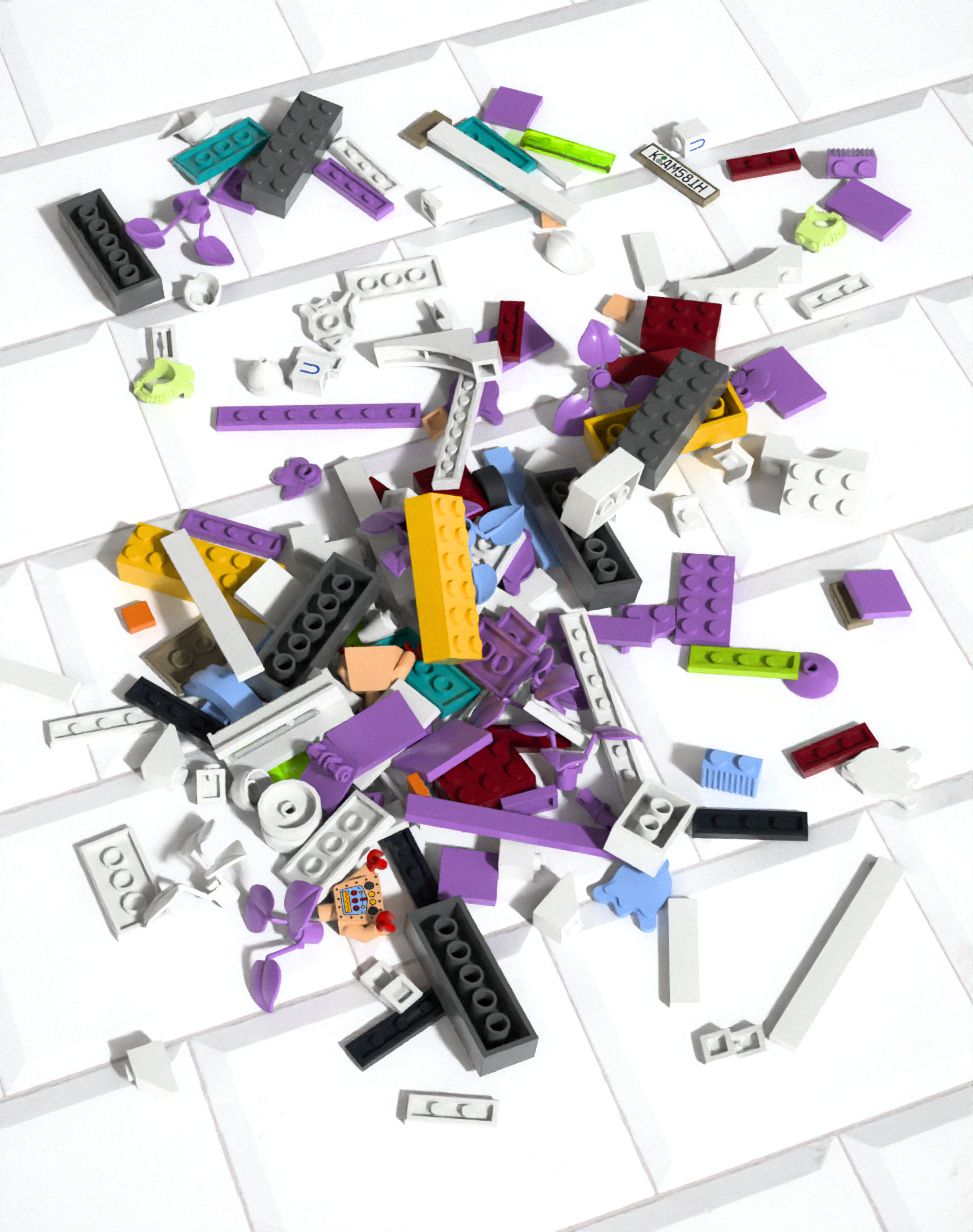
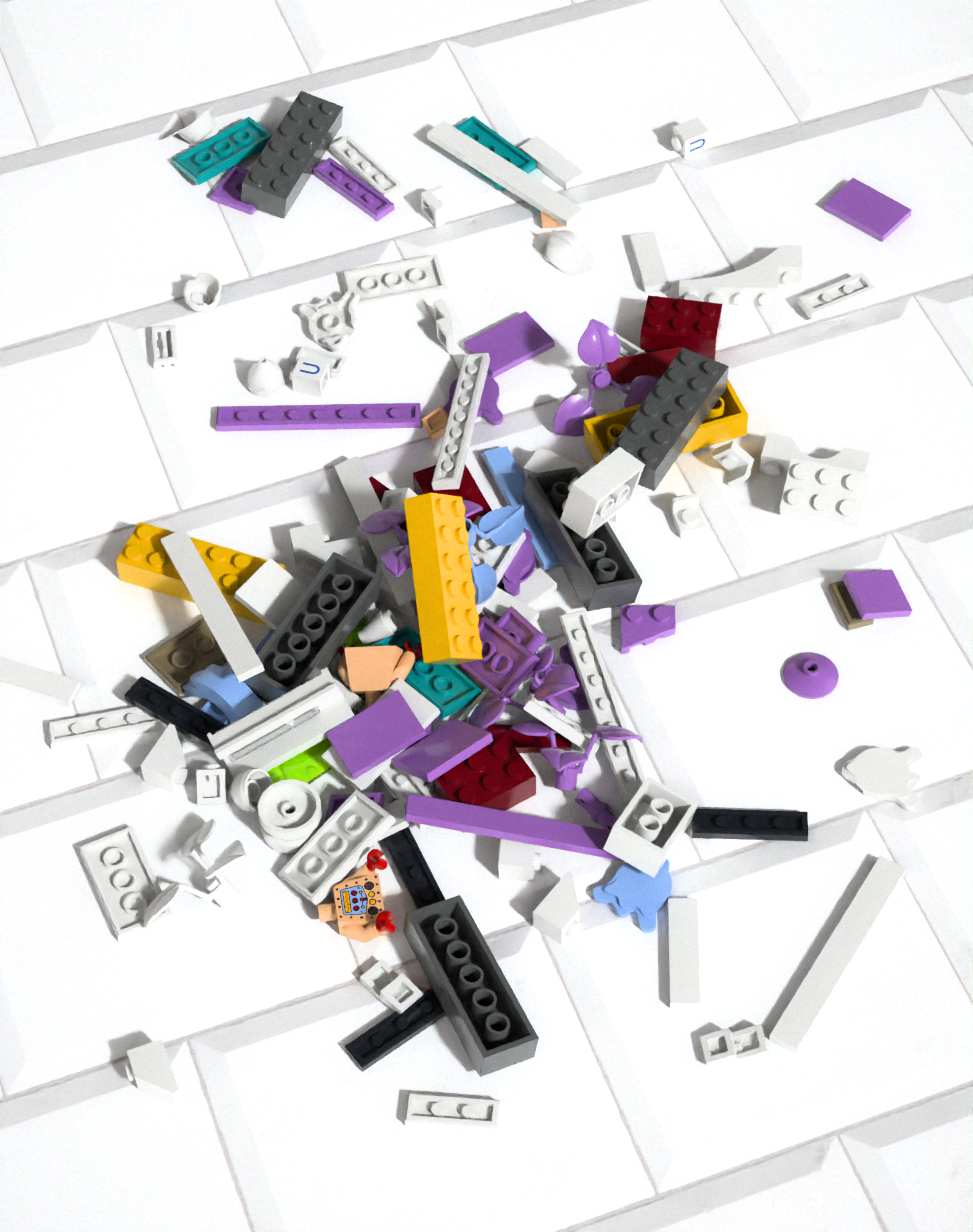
(110, 252): dark grey brick -> none
(138, 617): orange tile -> none
(179, 375): yellowish green piece -> none
(195, 209): medium lavender plant -> none
(234, 534): medium lavender tile -> none
(297, 477): medium lavender plate -> none
(299, 905): medium lavender plant -> none
(329, 773): medium lavender hinge -> none
(416, 786): orange tile -> none
(418, 133): dark tan tile -> none
(448, 350): white arch -> none
(468, 874): medium lavender tile -> none
(492, 486): black tyre -> none
(510, 330): dark red tile -> none
(513, 108): medium lavender tile -> none
(531, 801): medium lavender tile -> none
(568, 150): clear neon green tile -> none
(609, 630): medium lavender tile -> none
(619, 307): light nougat tile -> none
(678, 174): tile -> none
(705, 600): medium lavender plate -> none
(731, 772): light blue brick -> none
(743, 662): lime tile -> none
(752, 387): medium lavender plate -> none
(763, 164): dark red tile -> none
(792, 382): medium lavender tile -> none
(816, 237): yellowish green piece -> none
(833, 750): dark red tile -> none
(851, 163): medium lavender brick -> none

